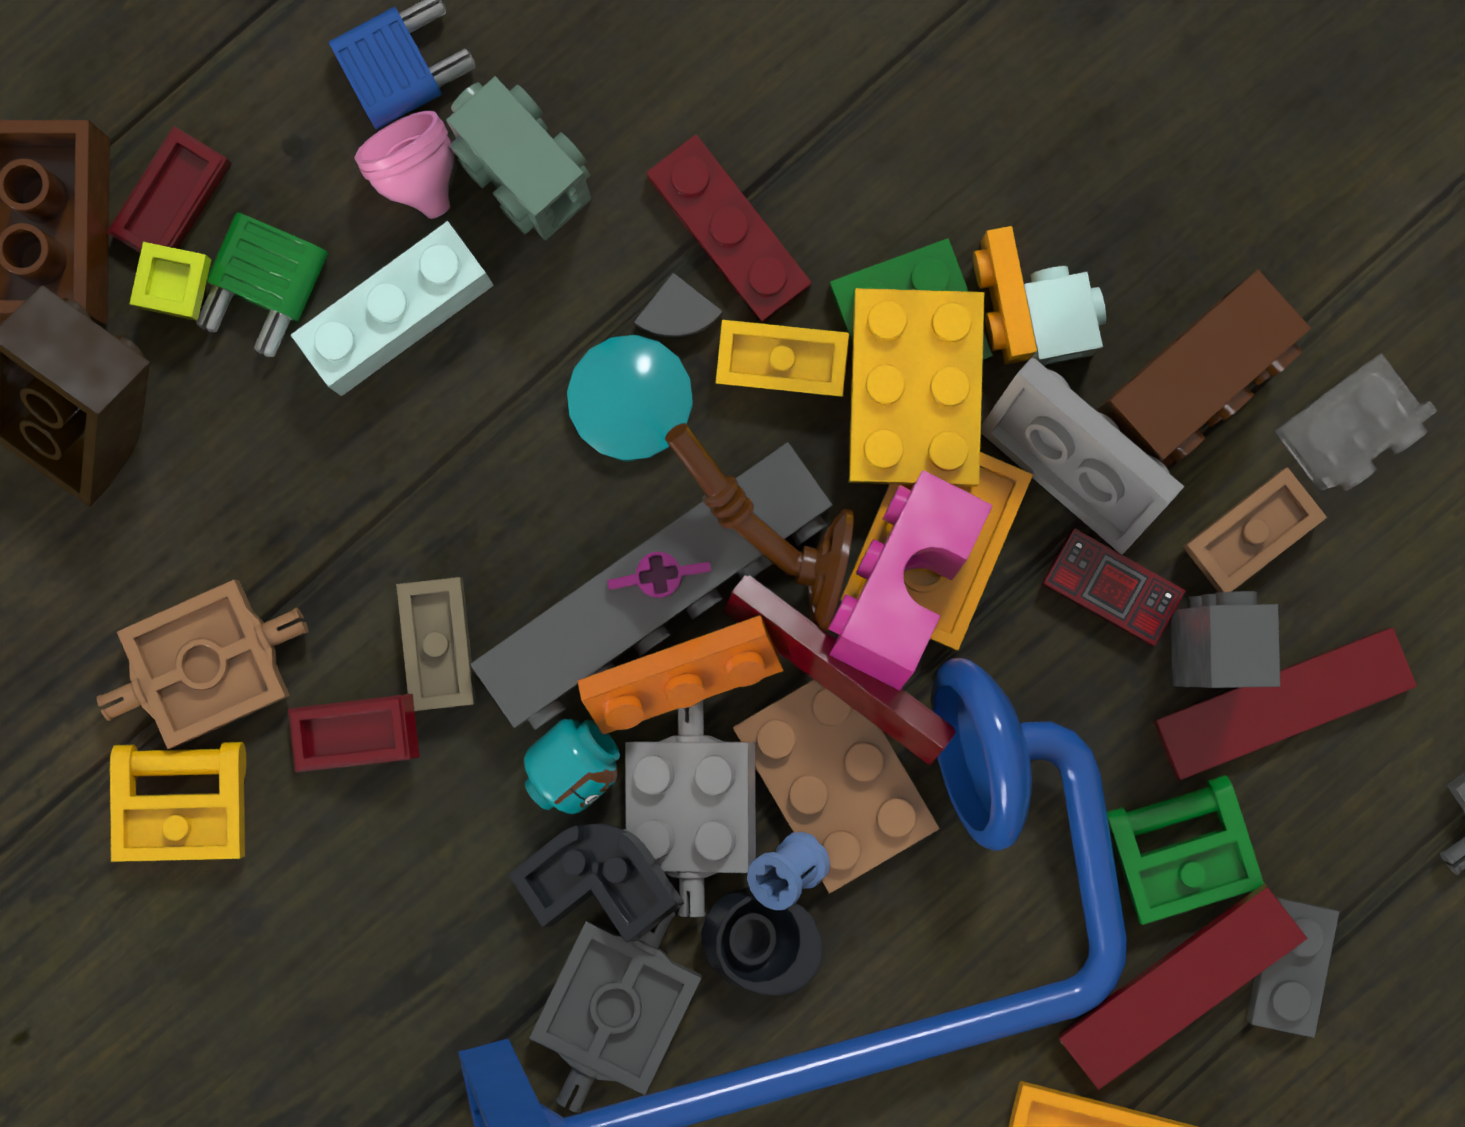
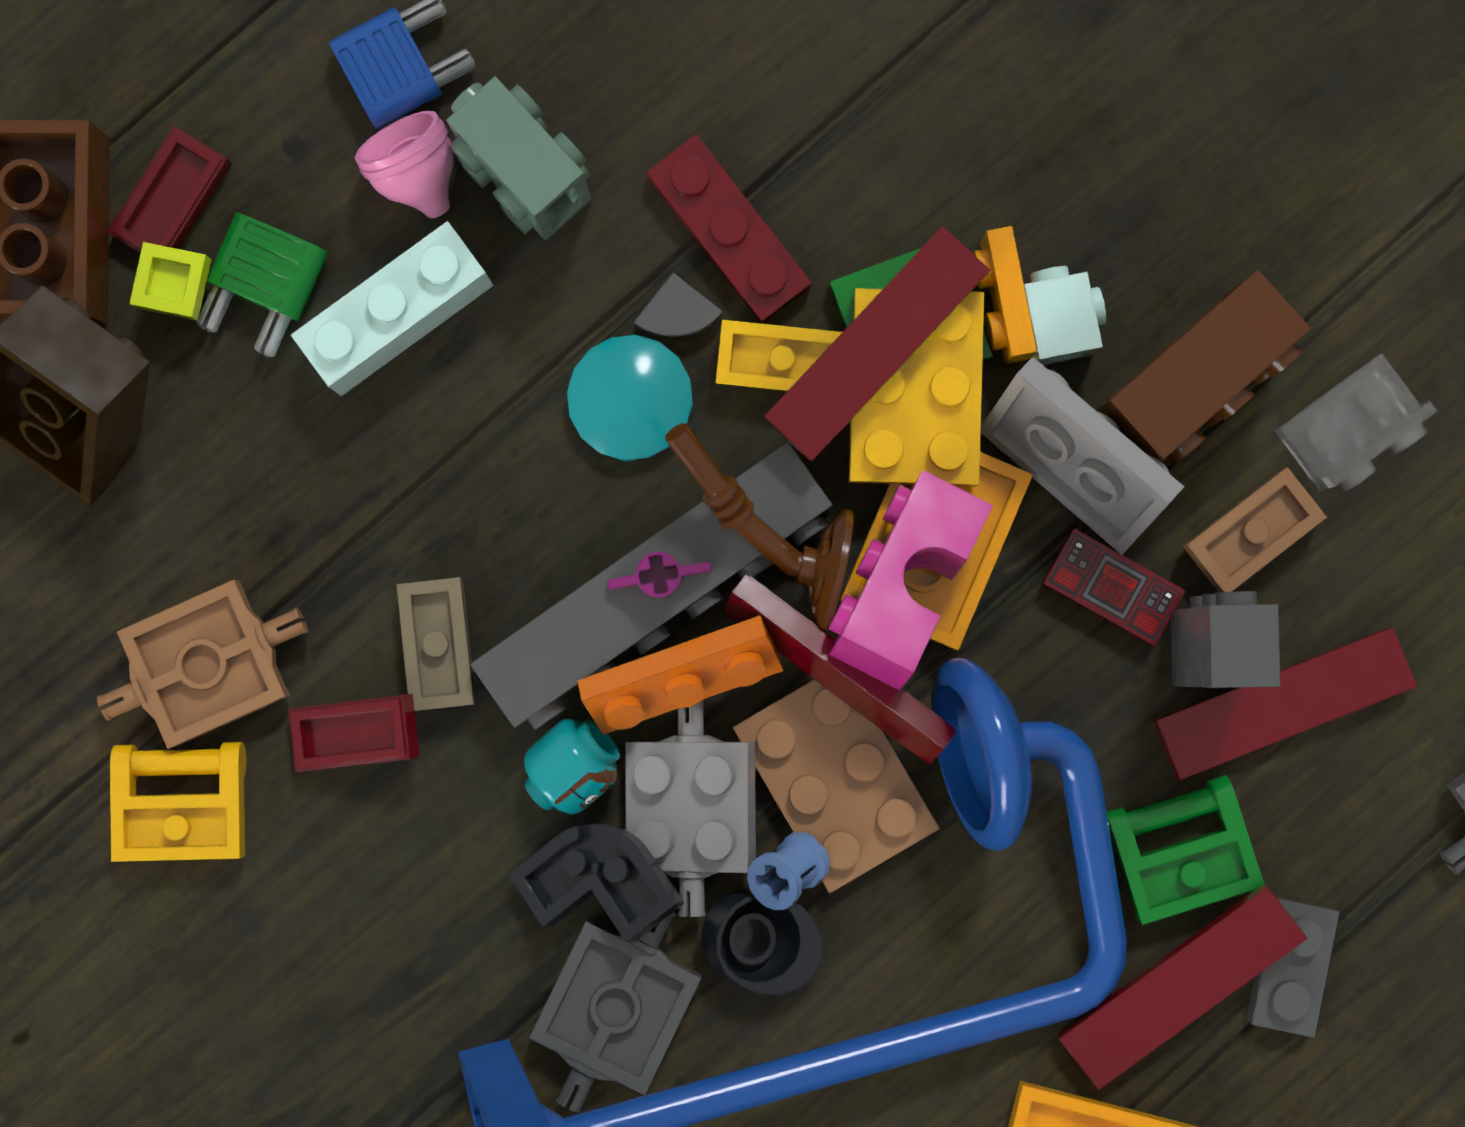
(876, 344): none -> dark red tile

